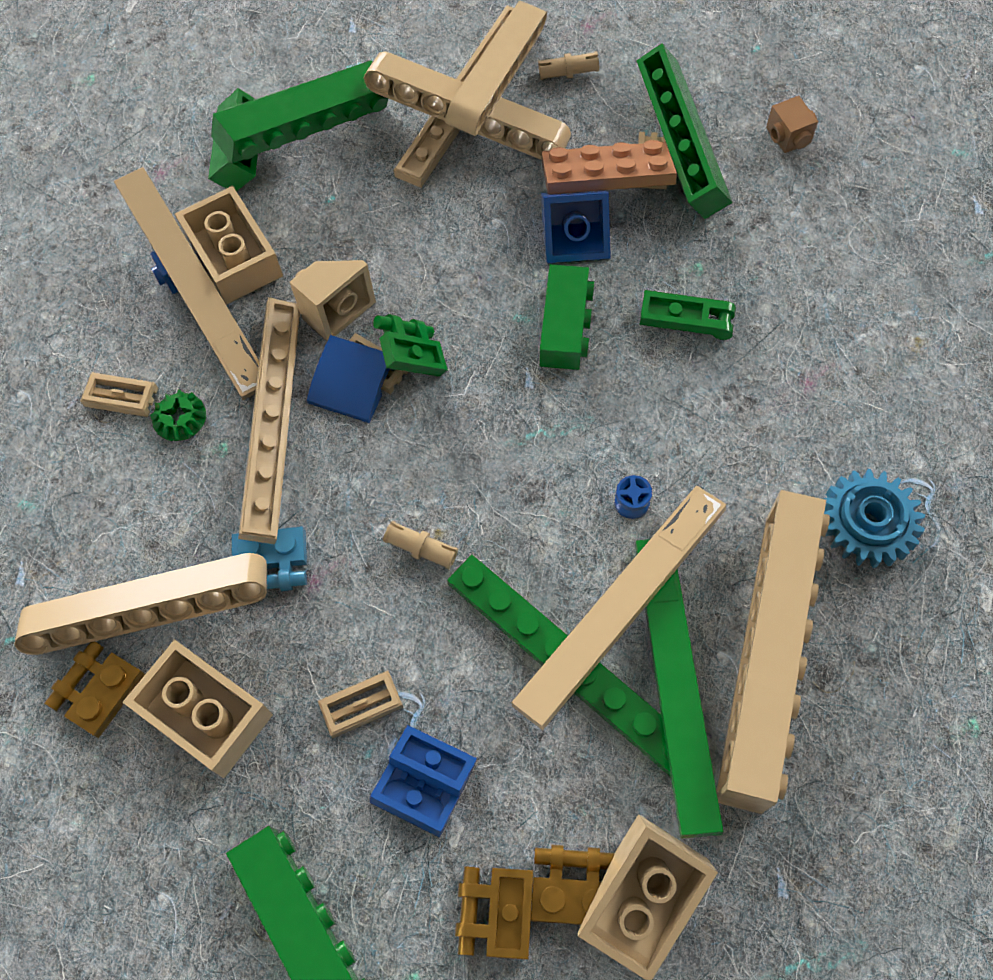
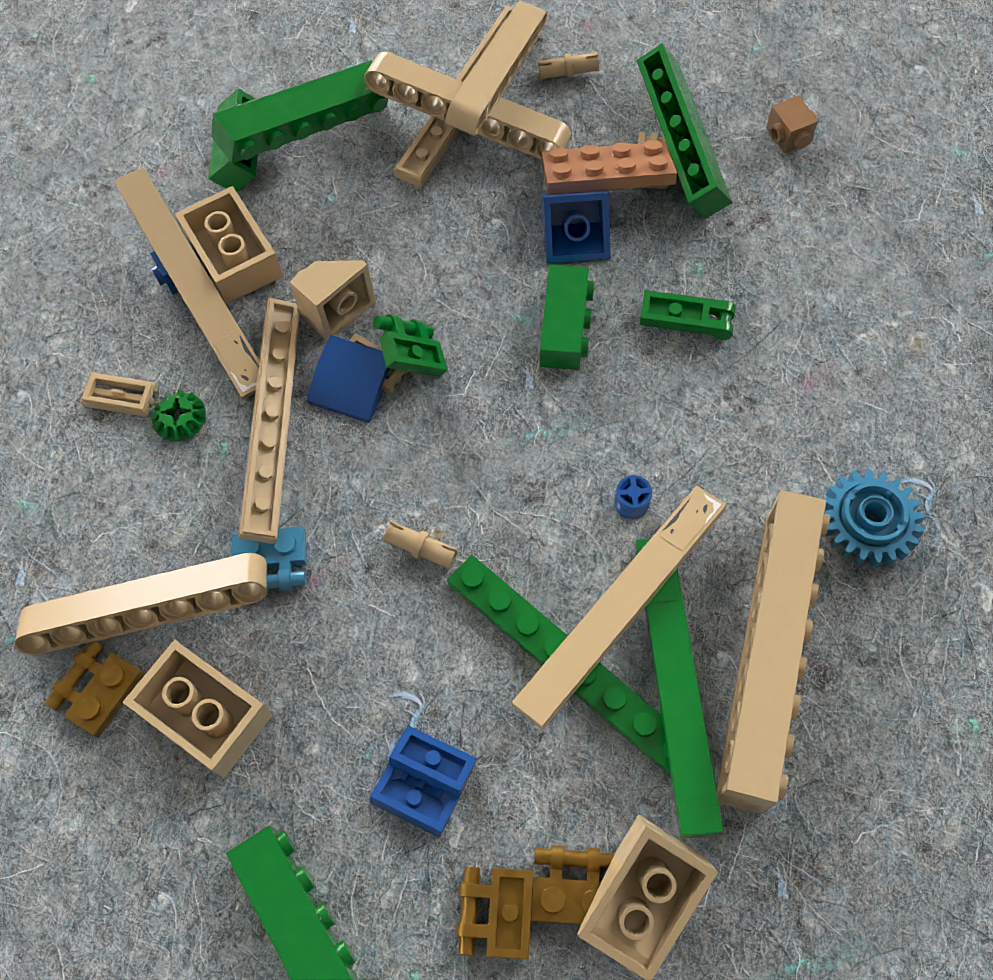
(366, 717): tan tile -> none

